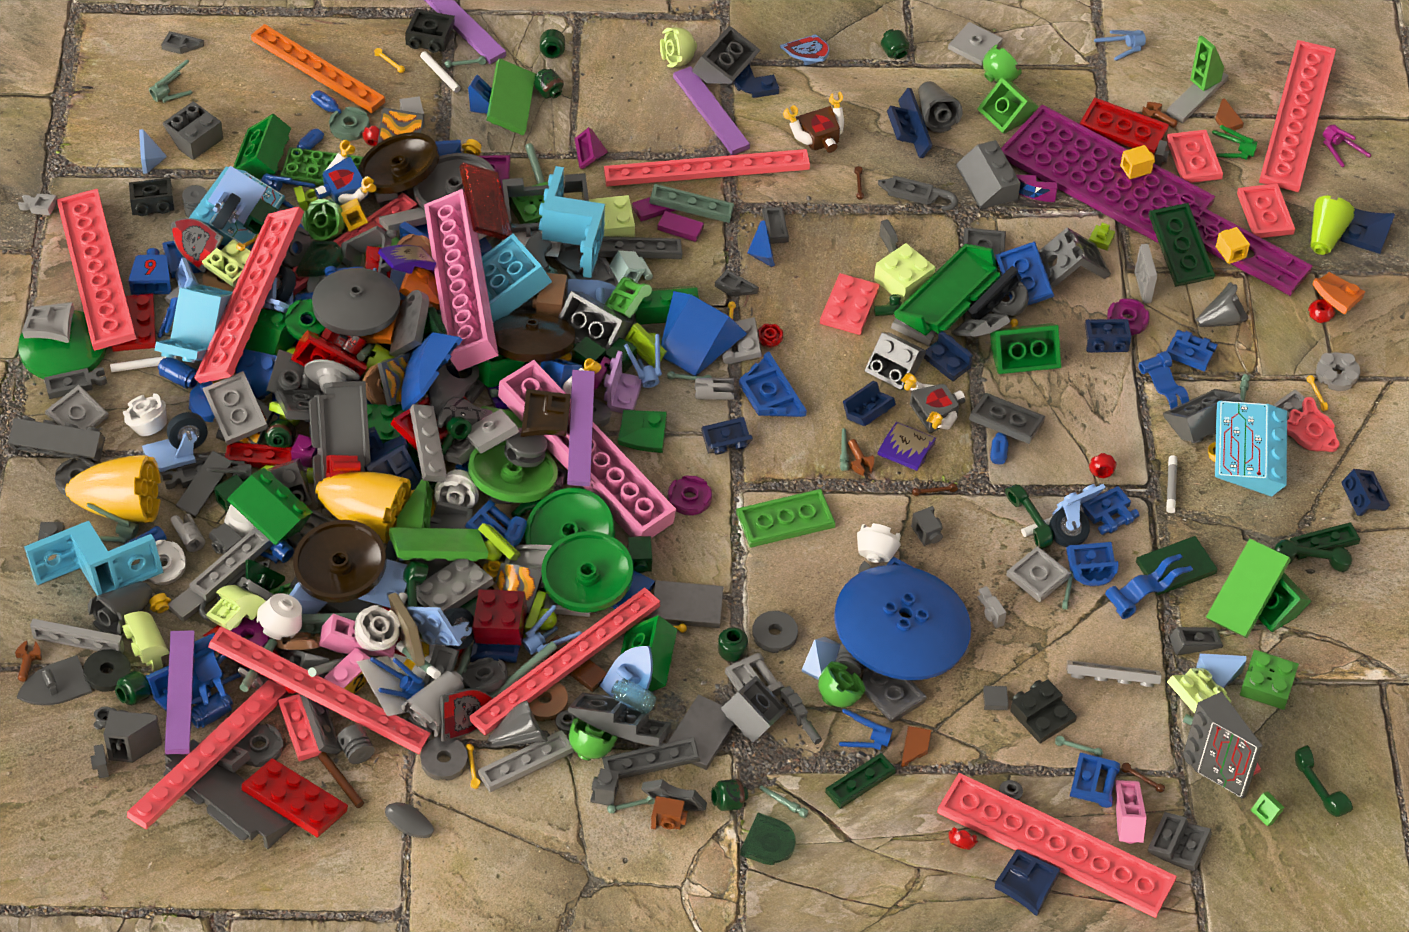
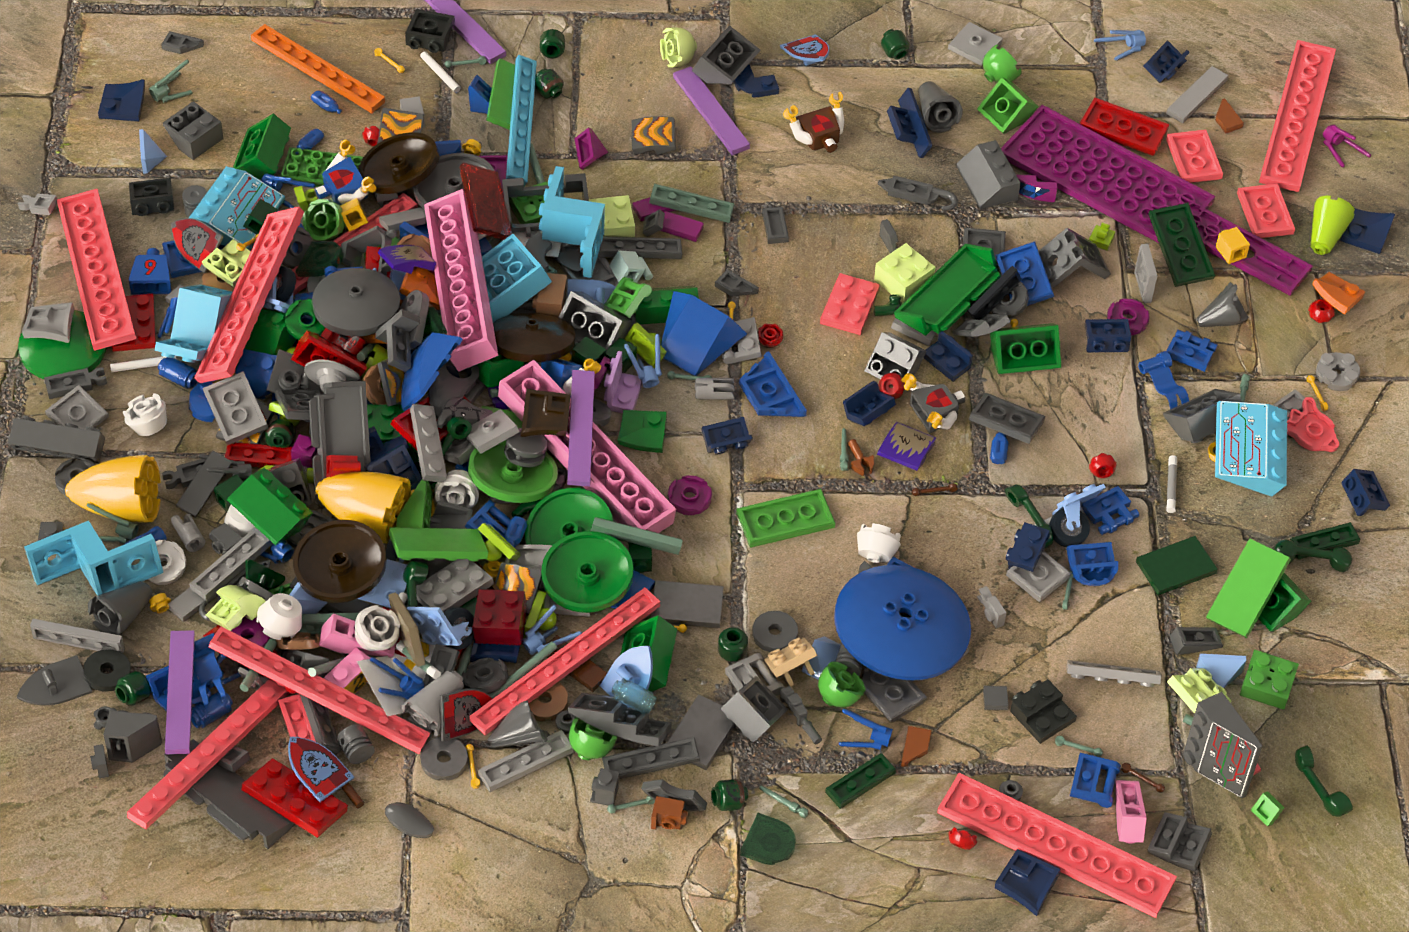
(21, 652): dark orange bar -> none
(122, 101): none -> dark blue plate
(146, 638): yellowish green brick -> none
(184, 434): plate -> none
(185, 275): light blue slope -> none
(235, 197): light blue plate -> none
(272, 748): dark grey tile -> none
(317, 767): none -> shield
(349, 132): sand green tile -> none
(396, 335): none -> dark grey bracket
(521, 119): none -> medium azure tile
(637, 535): none -> sand green tile
(653, 133): none -> slope
(653, 223): none -> dark grey tile
(706, 167): coral plate -> none
(761, 245): blue slope -> none
(795, 654): none -> tan plate
(858, 170): reddish brown hinge -> none
(895, 380): none -> red plate
(927, 526): dark grey brick -> none
(1027, 547): none -> dark blue bracket
(1137, 162): yellow brick -> none
(1141, 585): blue flag -> none
(1154, 109): dark orange bar -> none
(1161, 153): dark grey plate -> none
(1164, 62): none -> dark blue bracket
(1207, 65): bright green slope -> none
(1246, 145): green plant -> none

